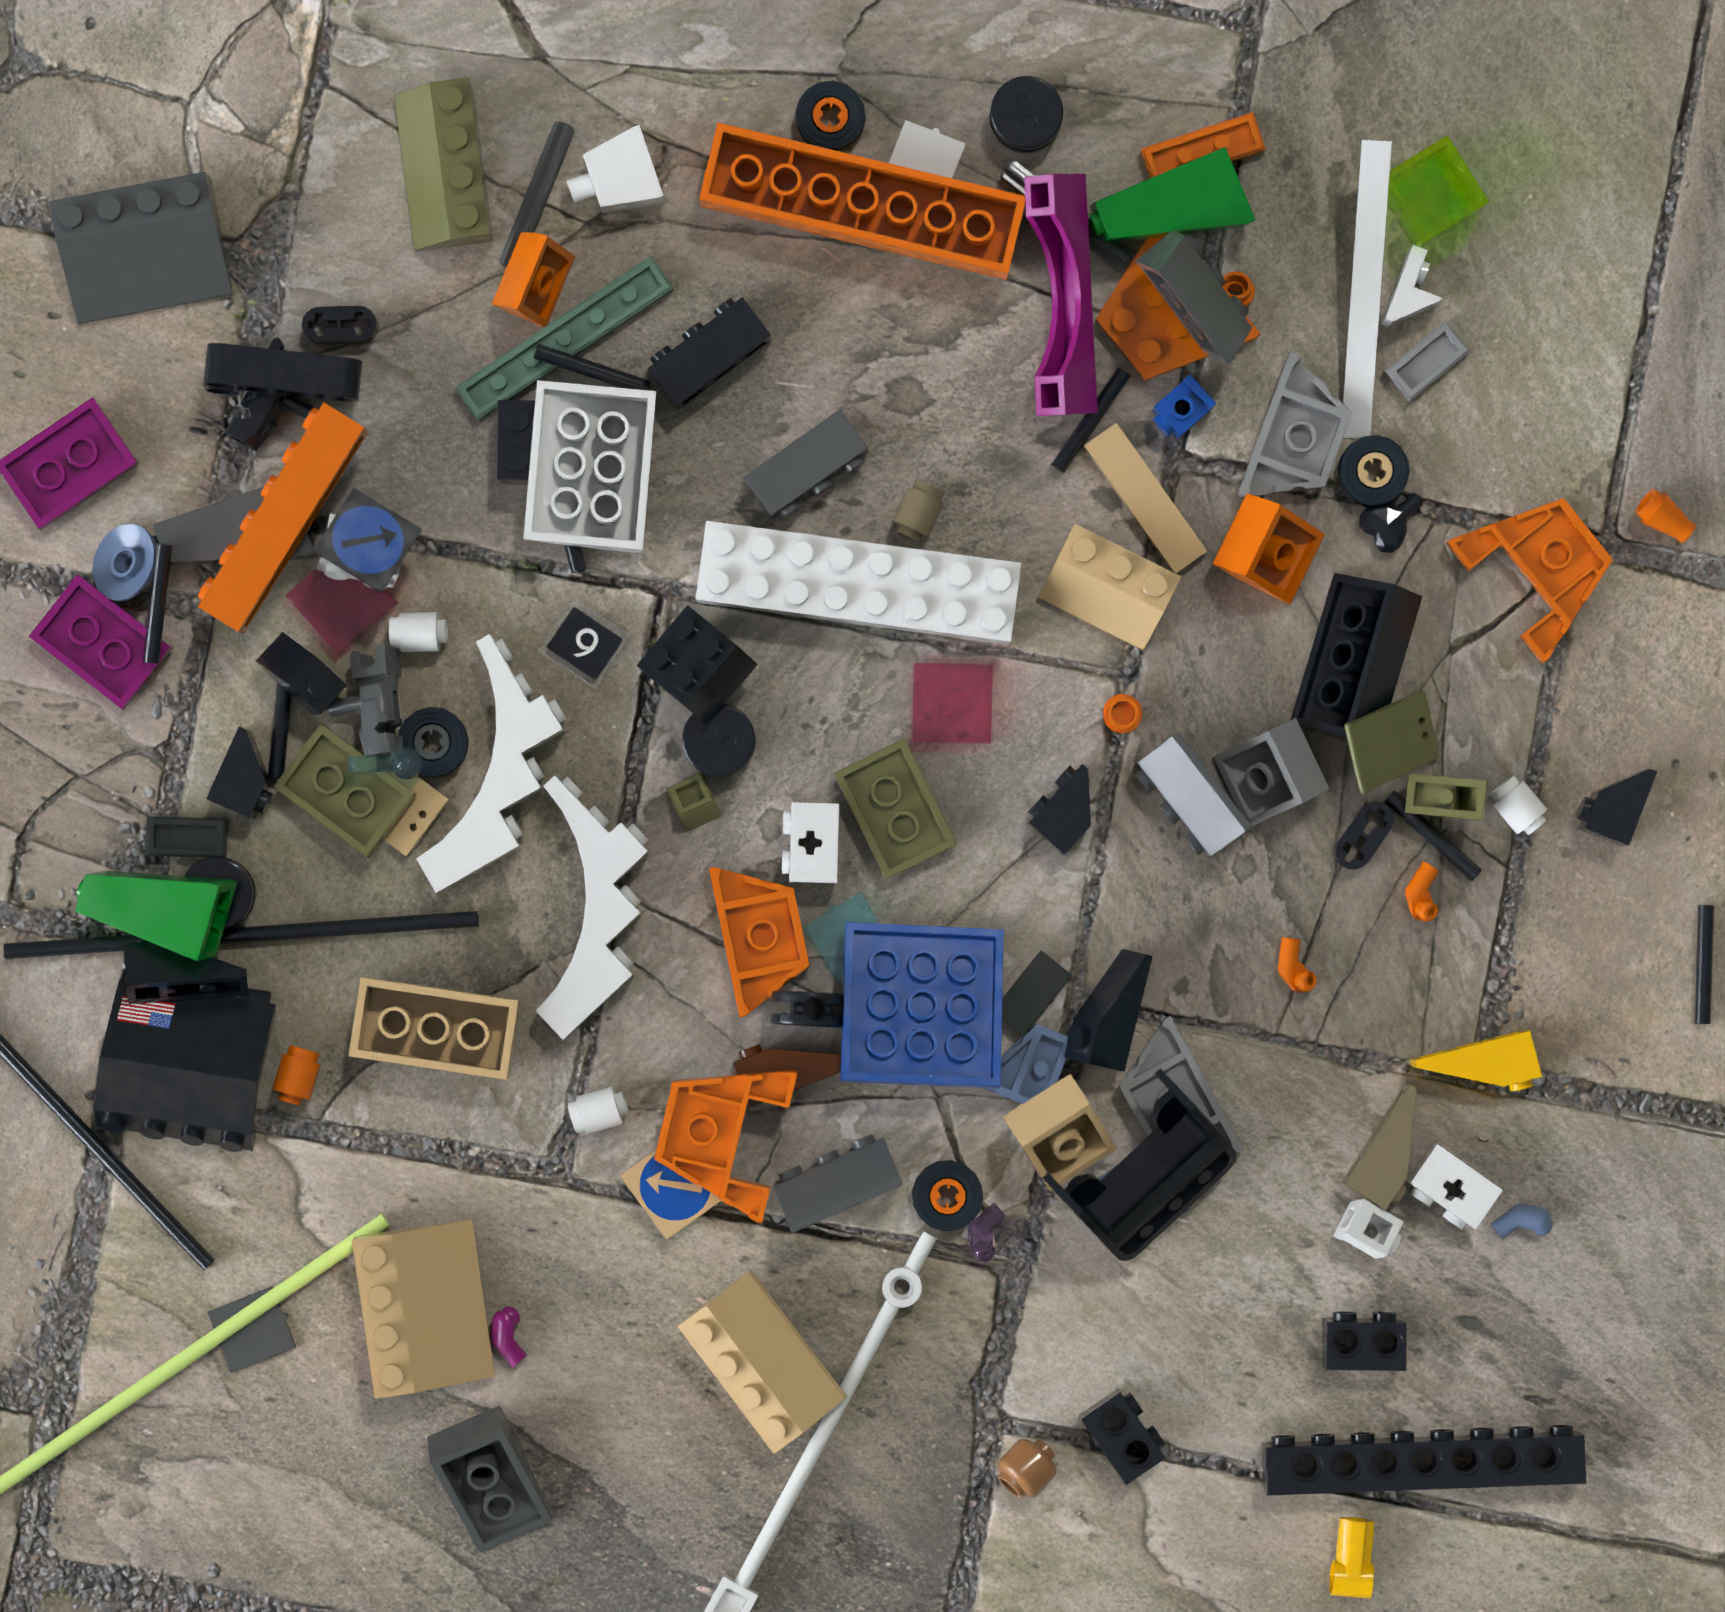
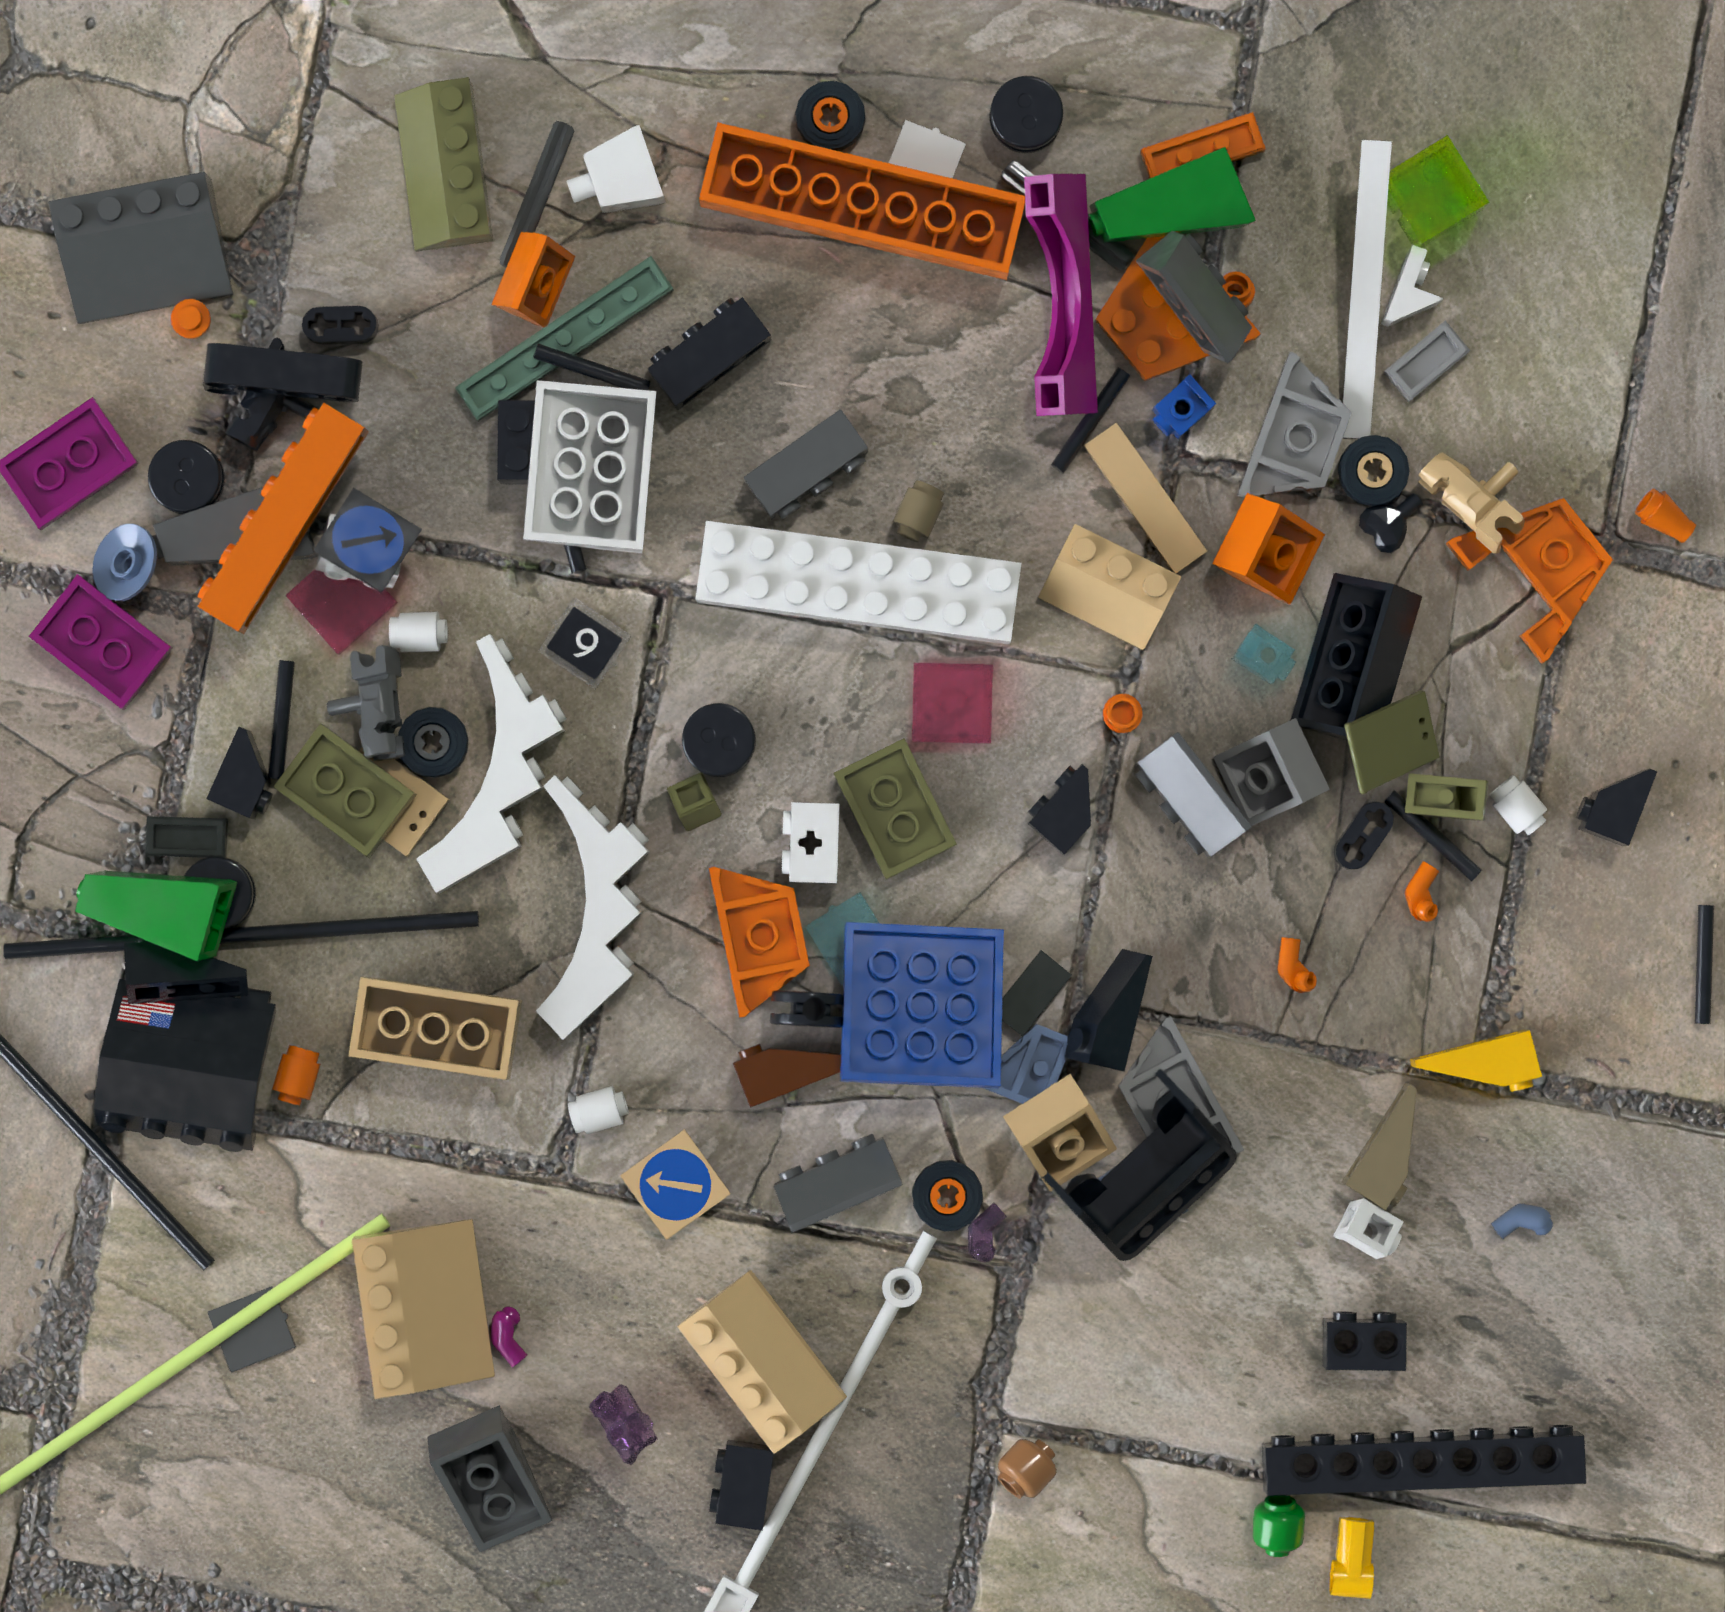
(157, 603): black bar -> none
(186, 476): none -> black head
(190, 318): none -> orange plate
(301, 674): black slope -> none
(405, 763): clear light blue bar -> none
(624, 1422): none -> clear purple hips
(697, 664): black brick -> none
(705, 1127): orange wing -> none
(743, 1486): none -> black brick
(1115, 1440): black brick -> none
(1250, 650): none -> clear light blue brick
(1278, 1525): none -> green head
(1474, 500): none -> tan piece
(1476, 1192): white brick -> none

